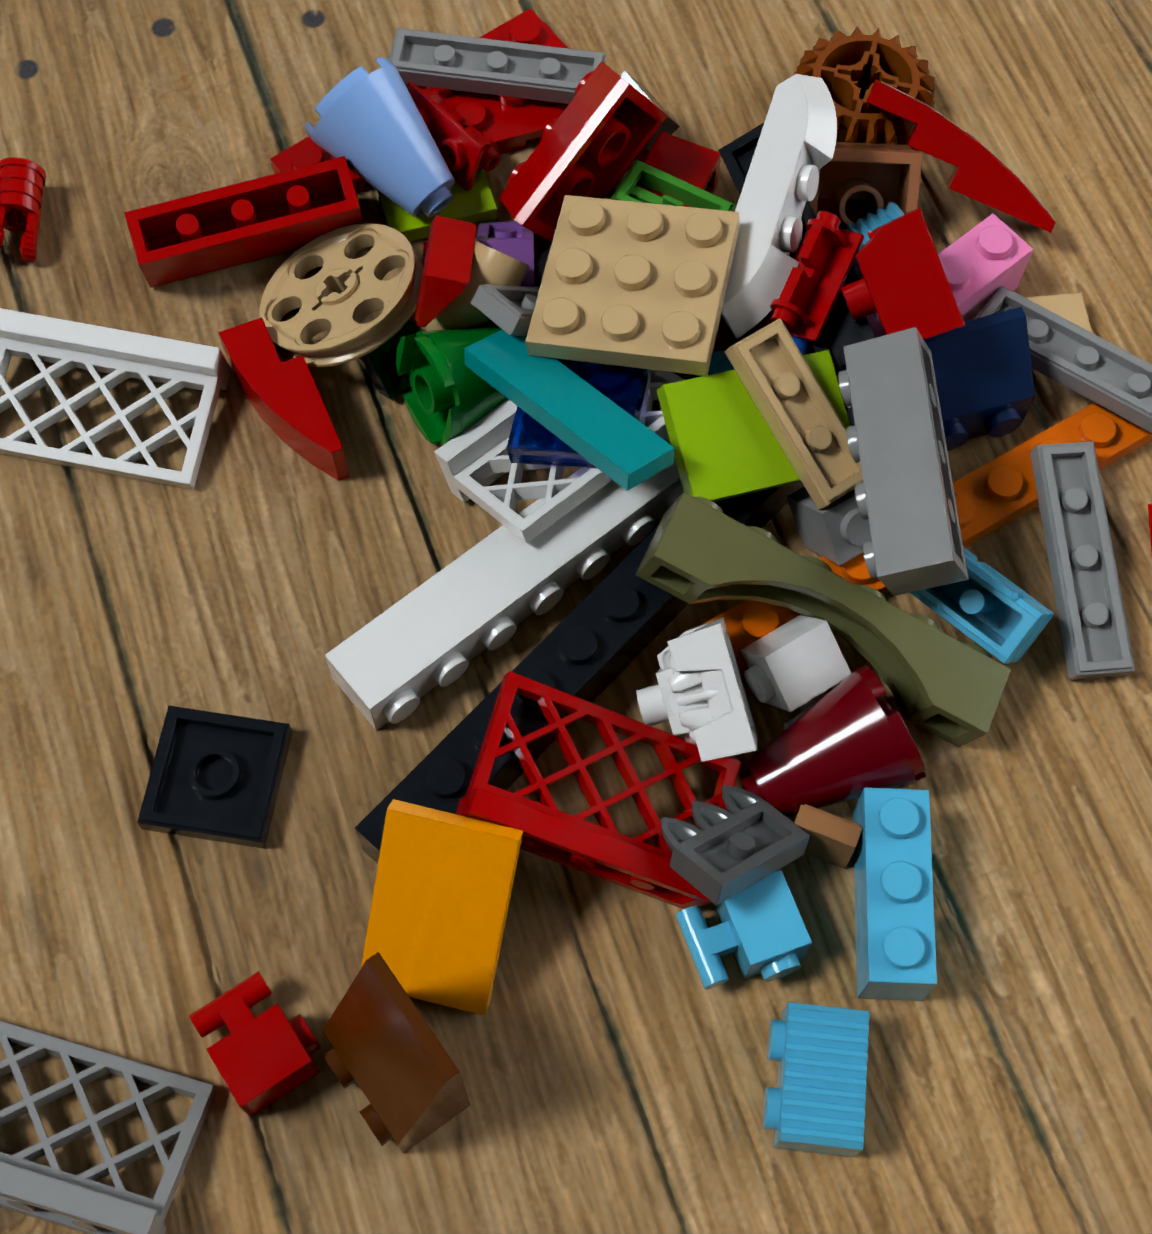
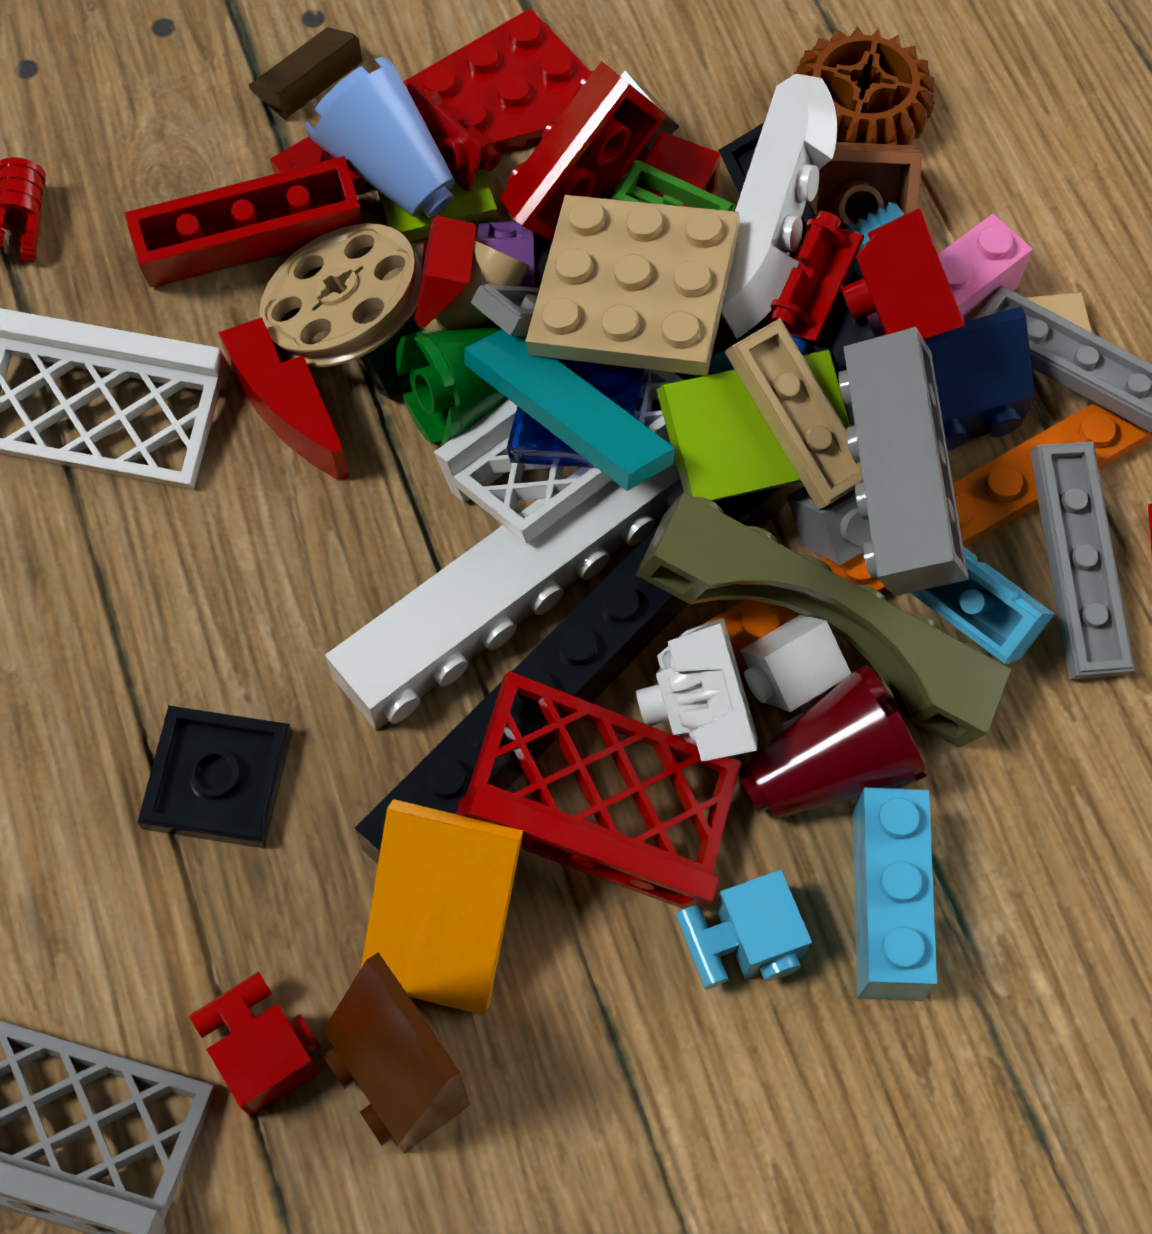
(308, 71): none -> dark brown slope
(491, 65): light grey tile -> none
(732, 845): dark grey plate -> none
(819, 1079): medium azure brick -> none
(830, 836): medium nougat tile -> none
(976, 169): red slope -> none

